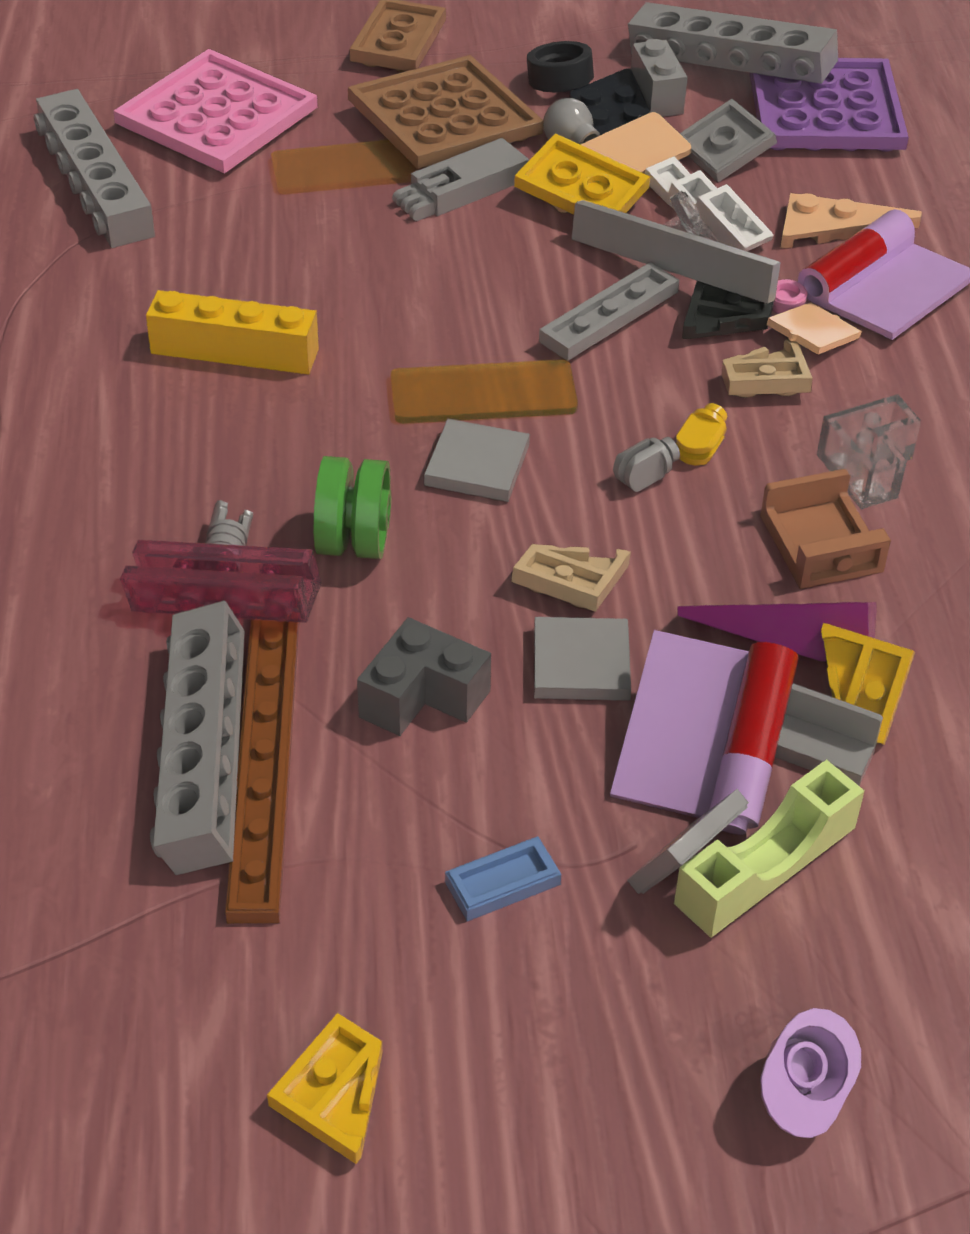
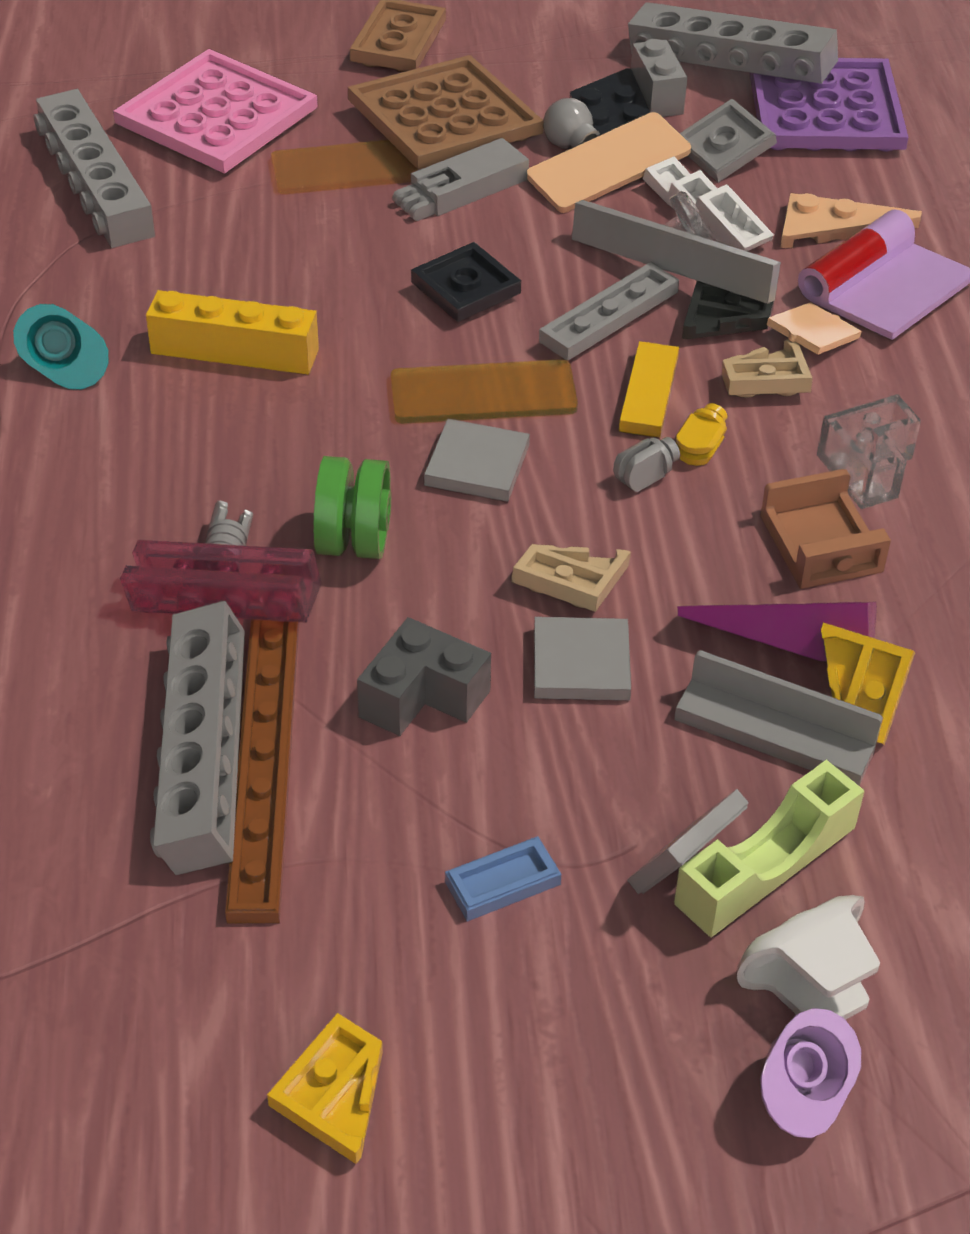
(61, 346): none -> teal piece
(466, 281): none -> black plate
(560, 66): black tyre -> none
(570, 173): yellow plate -> none
(649, 389): none -> yellow tile
(705, 726): lavender door -> none
(789, 296): bright pink tile -> none
(814, 959): none -> white piece

